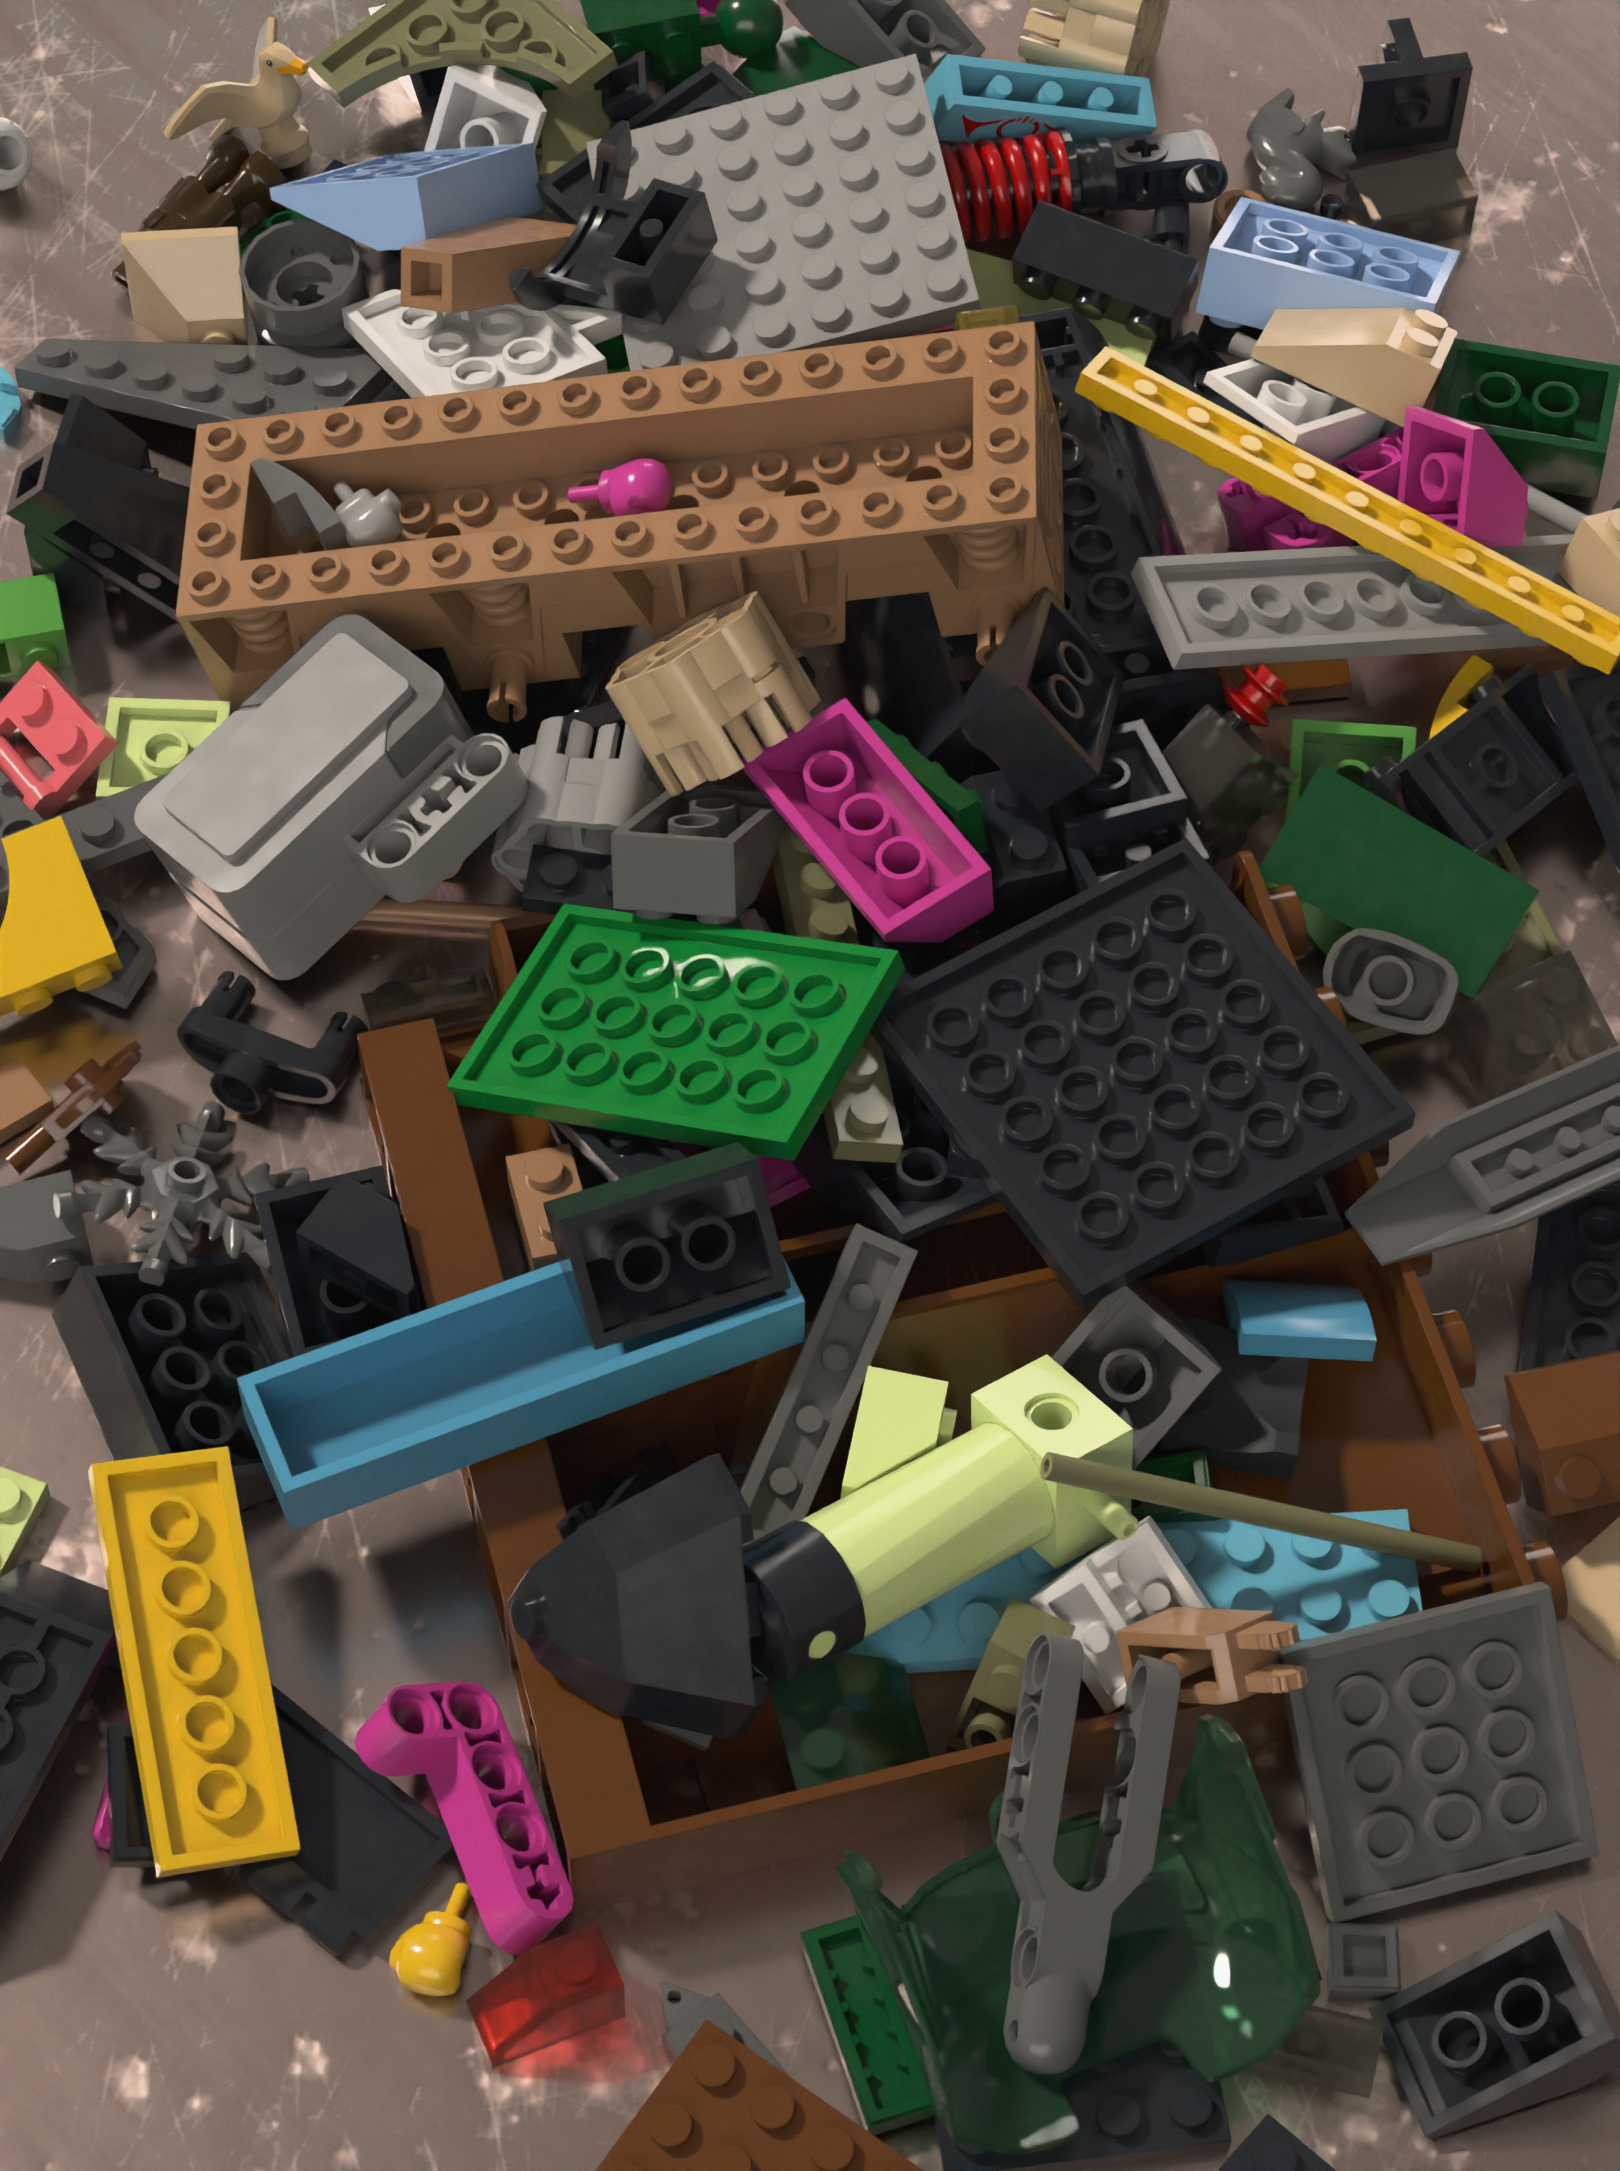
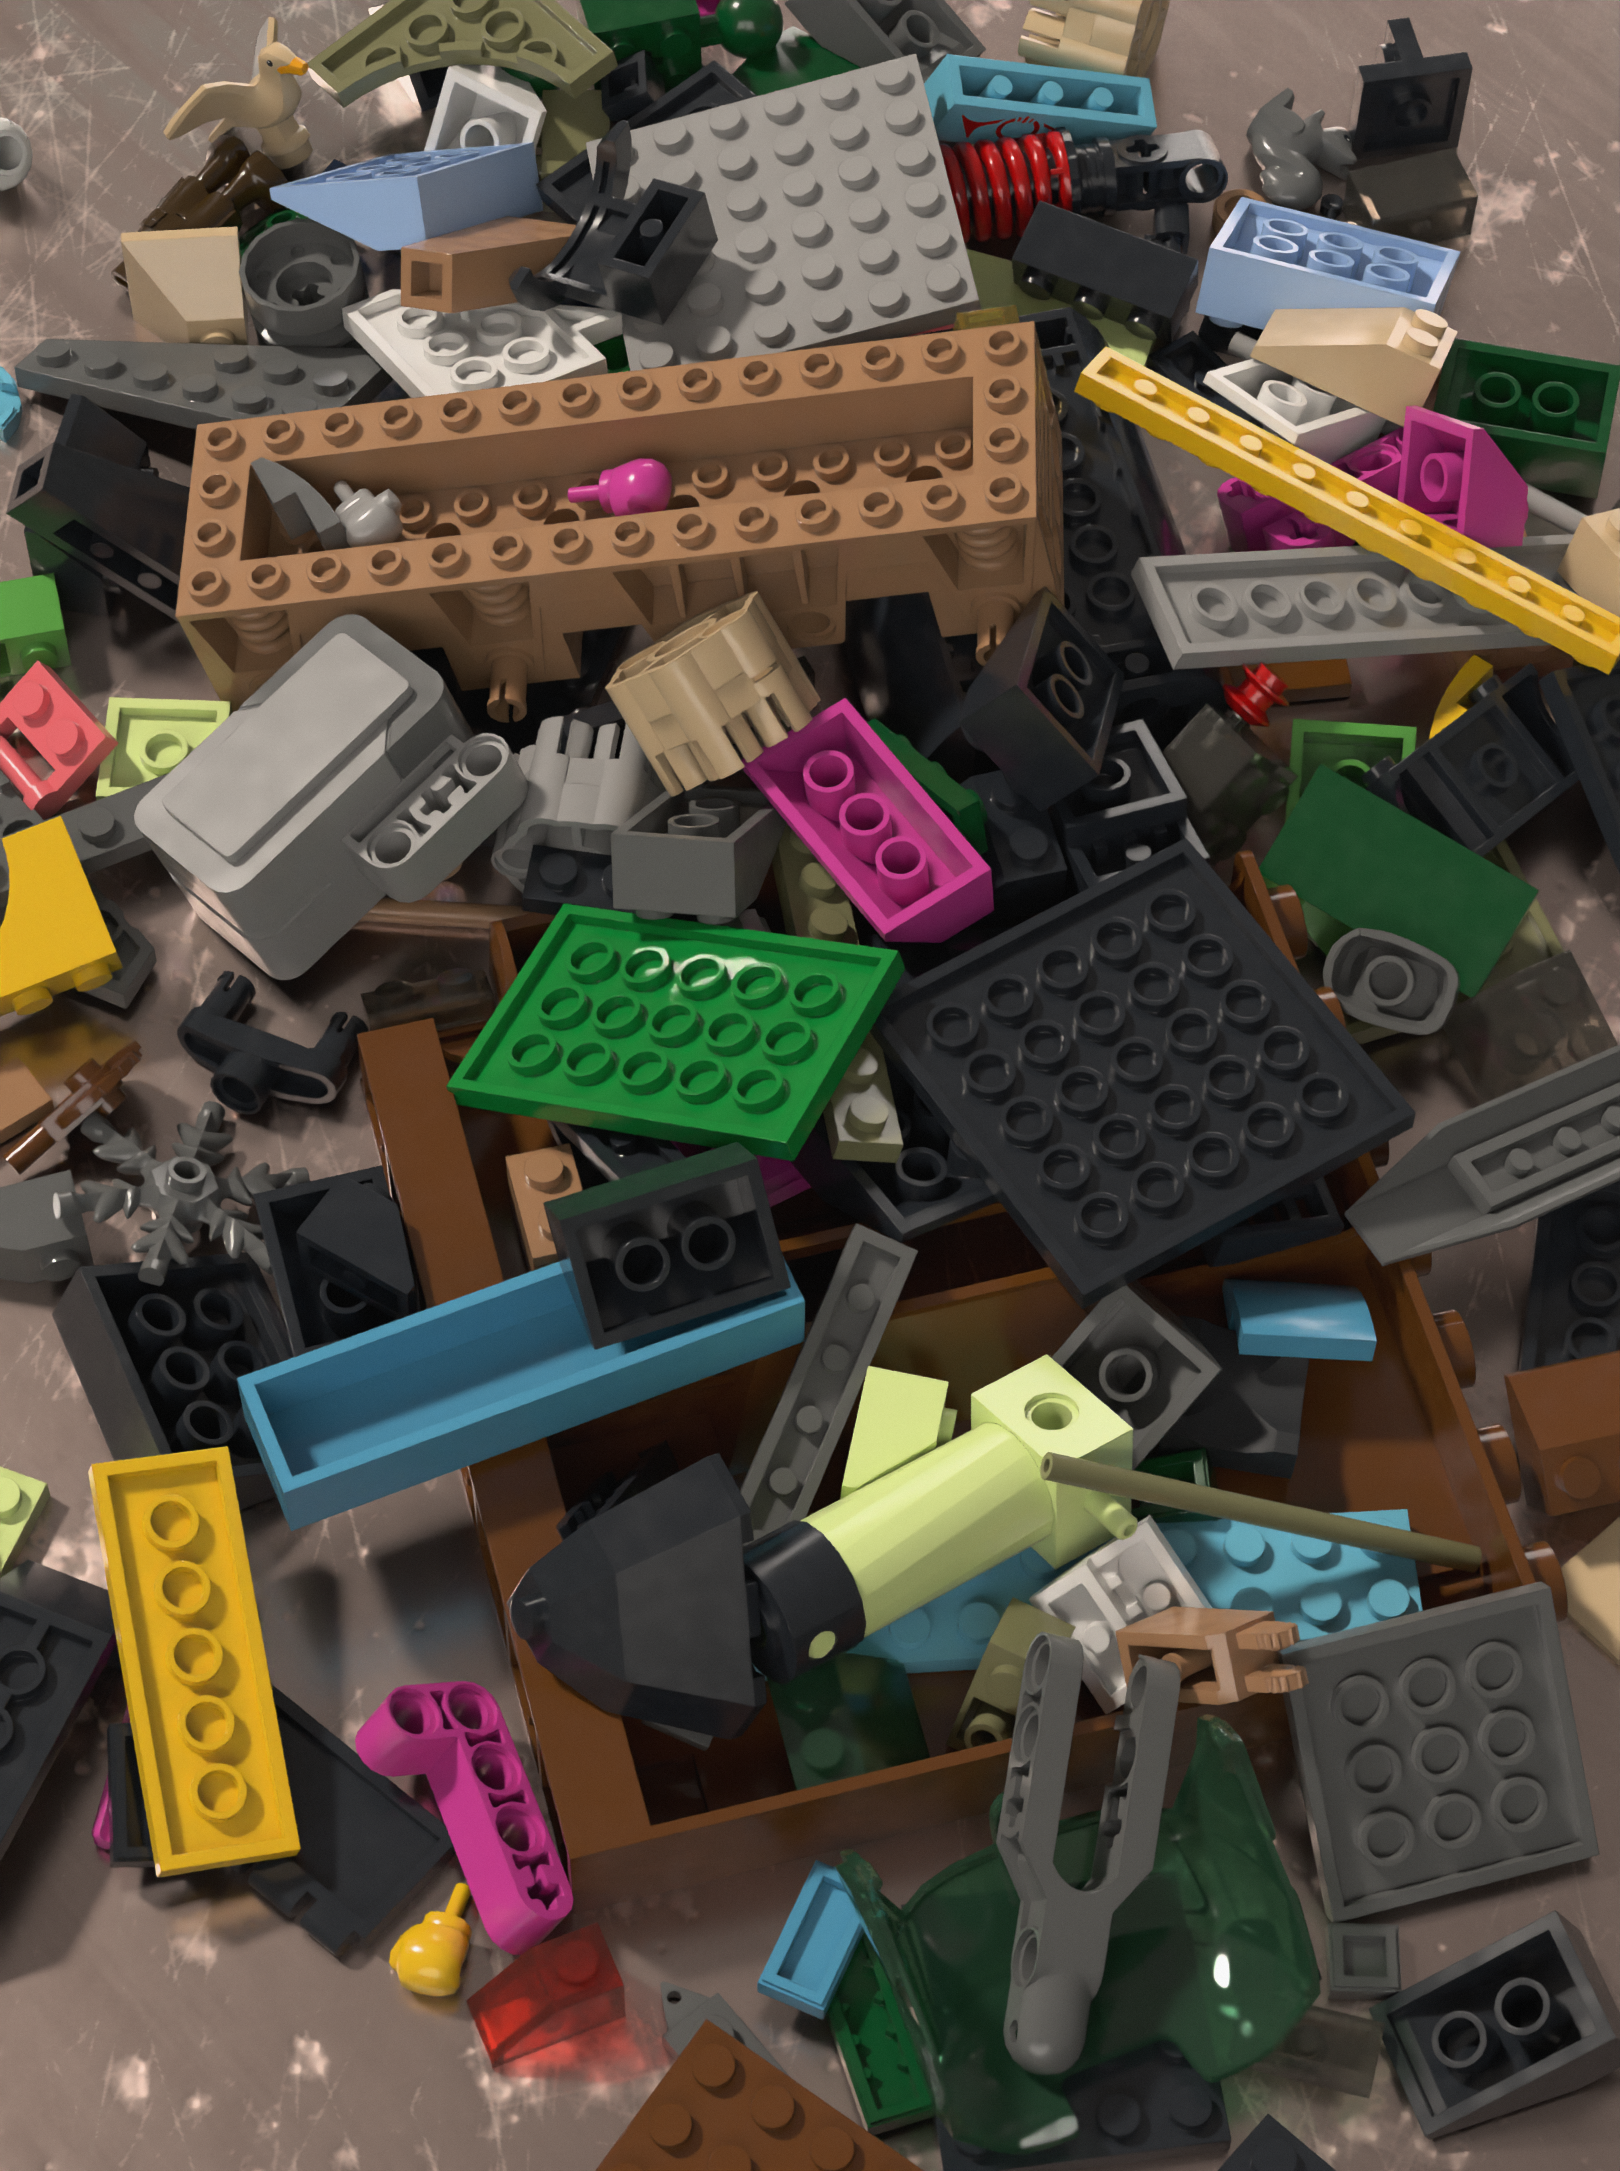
(813, 1945): none -> dark azure tile

